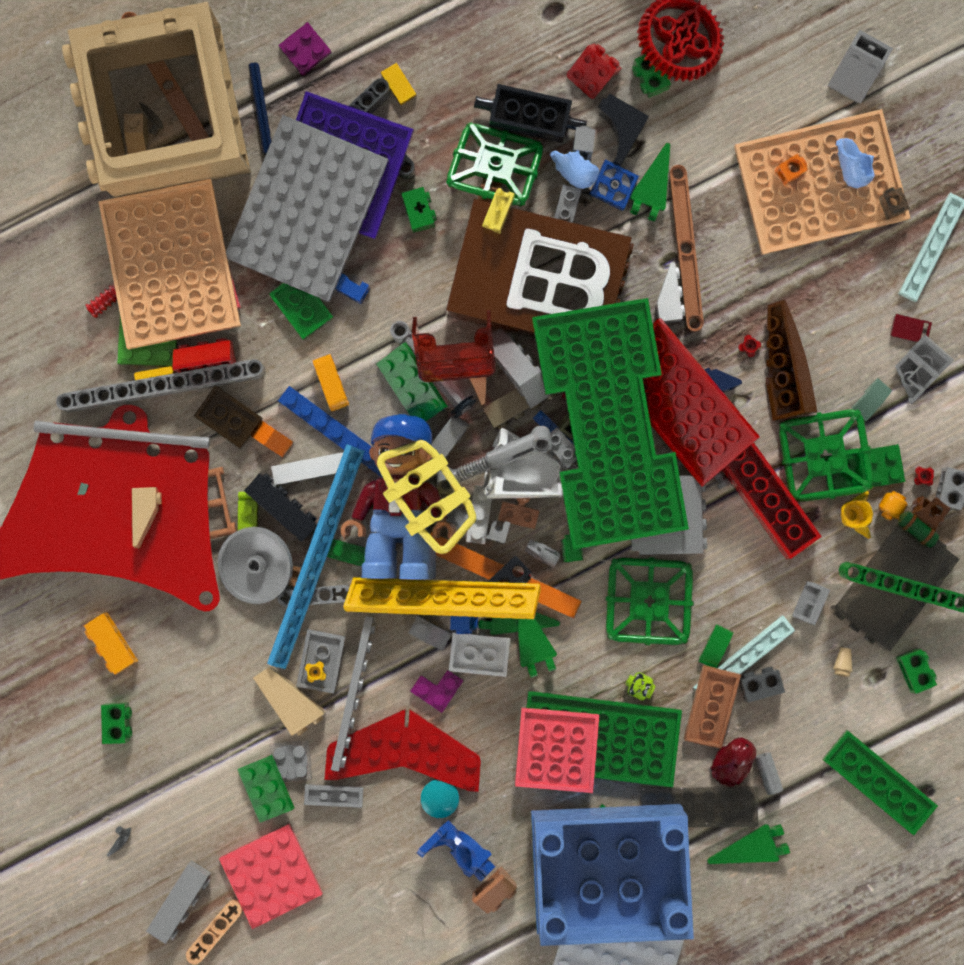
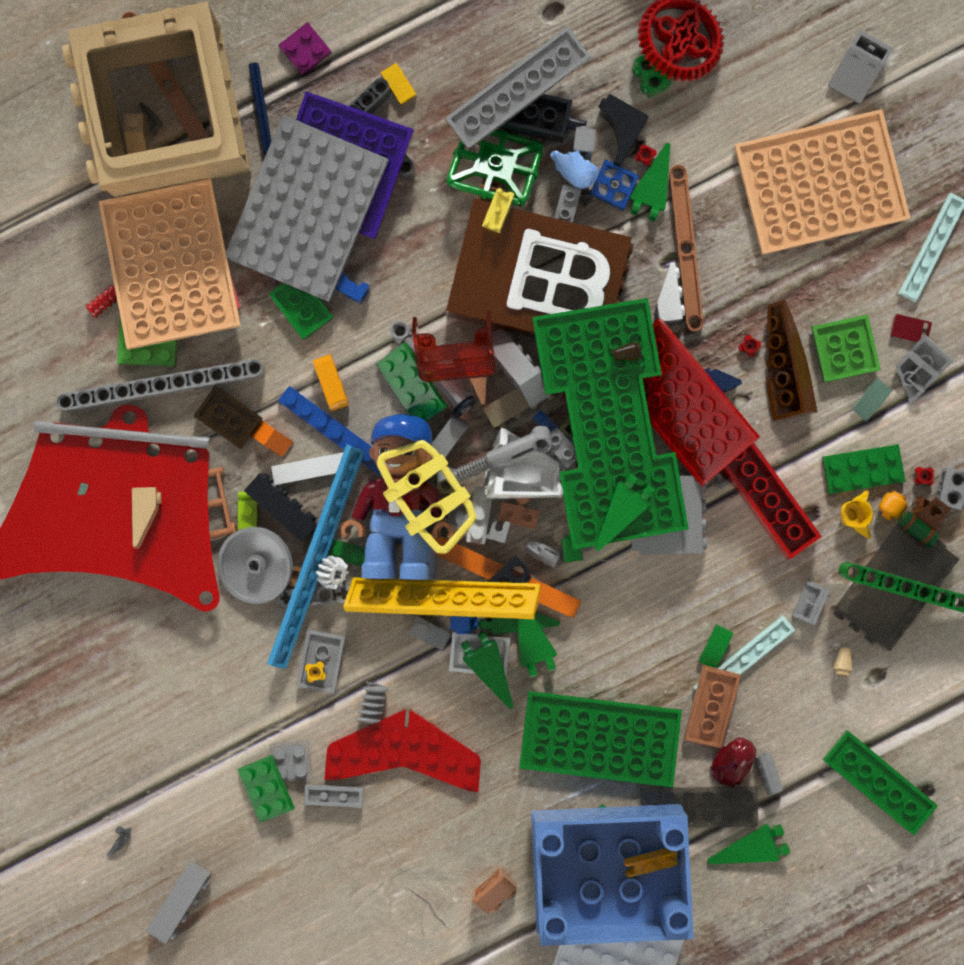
(110, 643): light orange brick -> none
(110, 722): green brick -> none
(154, 373): yellow tile -> none
(203, 355): red slope -> none
(214, 932): light nougat beam -> none
(270, 876): coral plate -> none
(288, 701): tan slope -> none
(332, 572): none -> white gear
(353, 702): light grey plate -> none
(372, 703): none -> light grey piece
(414, 199): green brick -> none
(437, 695): magenta plate -> none
(439, 799): teal dish -> none
(466, 851): blue hips -> none
(488, 667): none -> green flag
(518, 88): none -> light grey plate
(557, 750): coral plate -> none
(593, 70): red bracket -> none
(623, 509): none -> green flag
(628, 352): none -> dark brown cone
(640, 686): lime head -> none
(644, 149): none -> red plate
(650, 862): none -> light orange hinge
(660, 593): green plate -> none
(762, 689): dark grey brick -> none
(786, 175): orange brick -> none
(833, 444): green plate -> none
(845, 348): none -> bright green plate
(855, 165): light blue piece -> none
(890, 210): clear smoke brick -> none
(912, 673): green brick -> none

